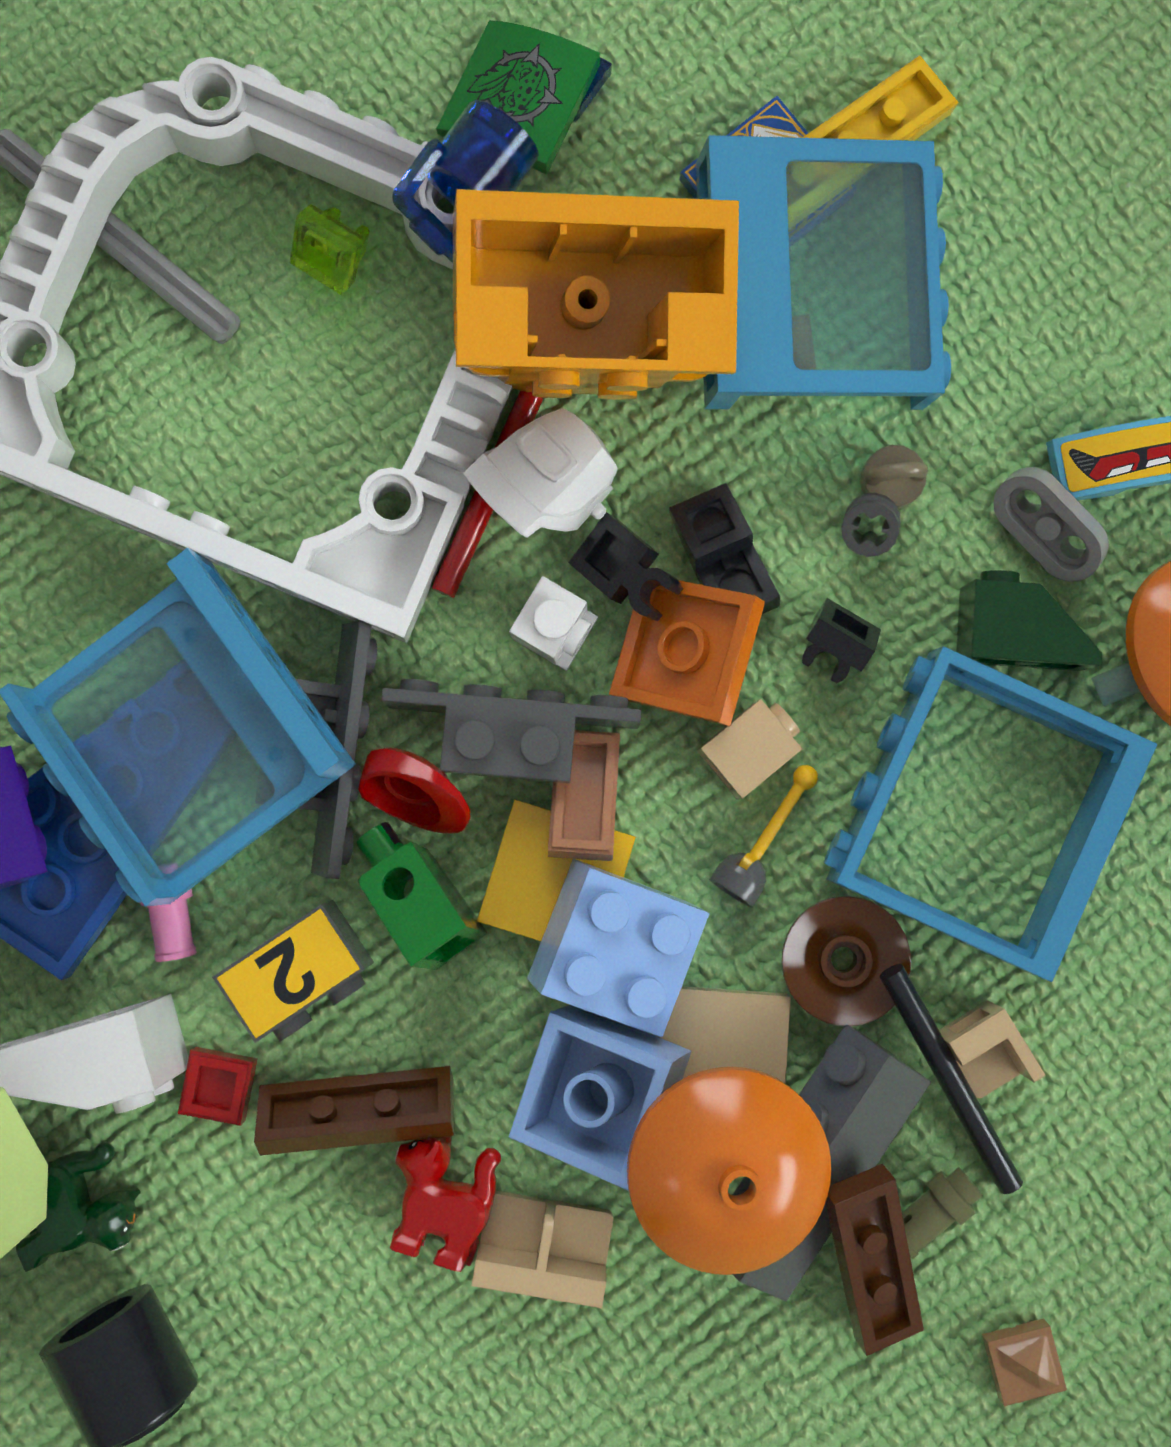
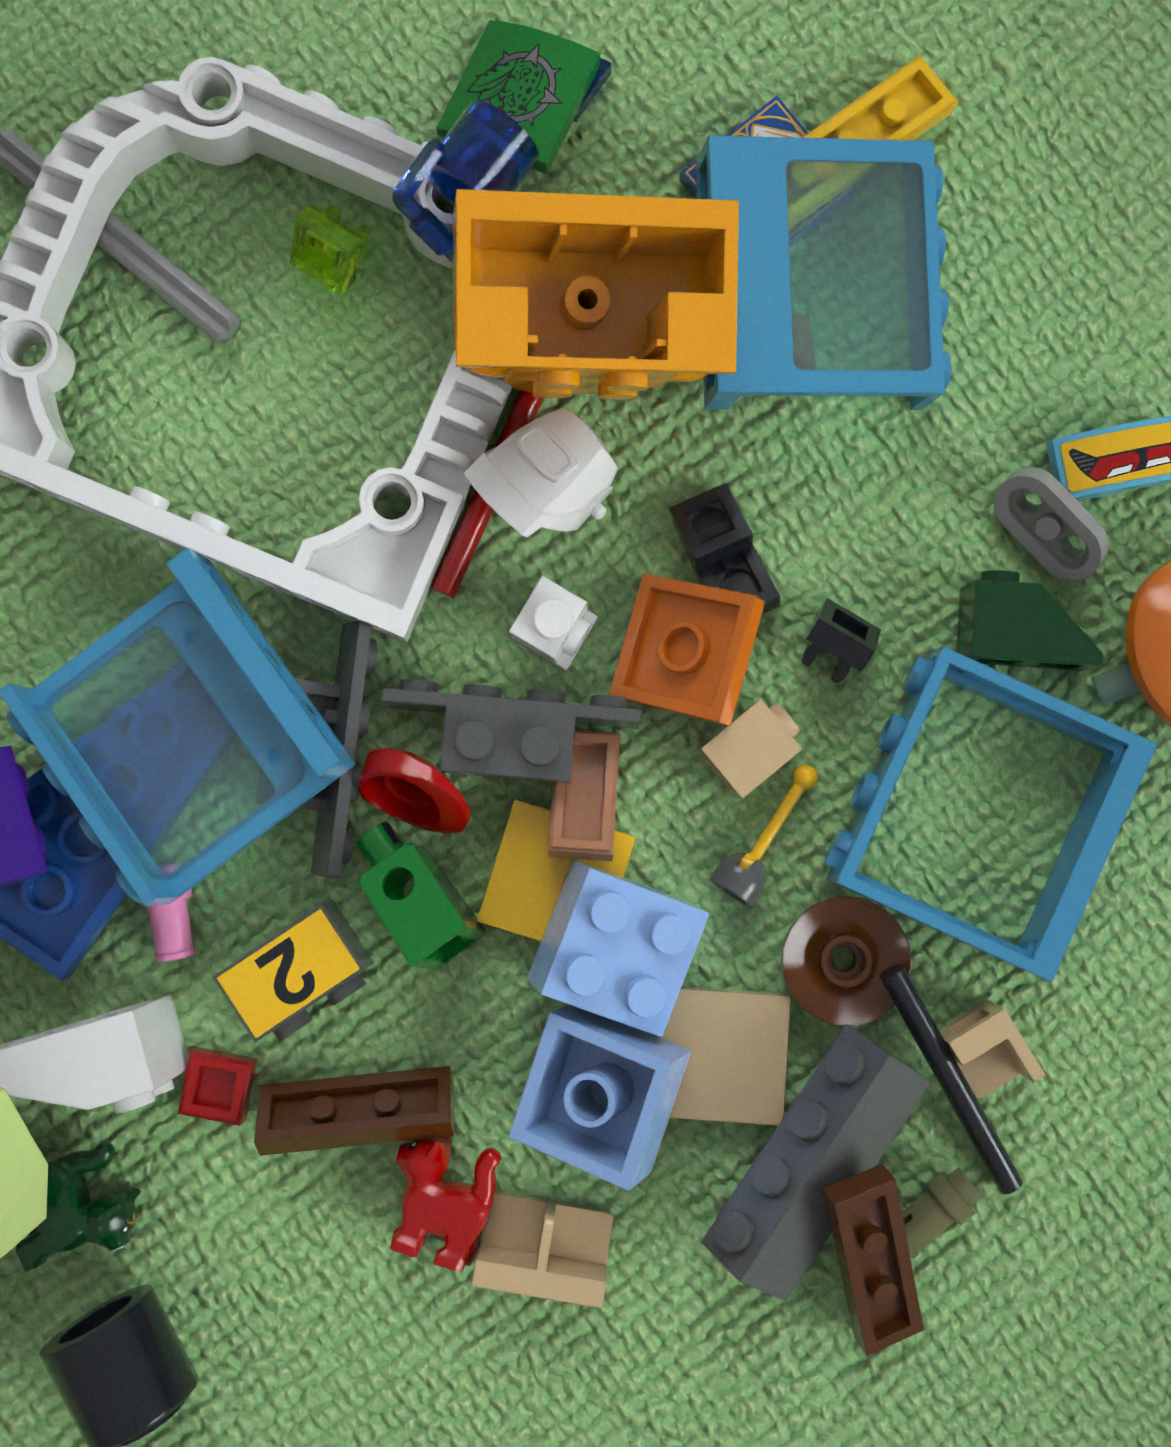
(619, 566): black plate -> none
(702, 1139): orange dish -> none
(869, 543): dark grey bush -> none
(895, 473): dark tan tile -> none
(1024, 1362): medium nougat tile -> none

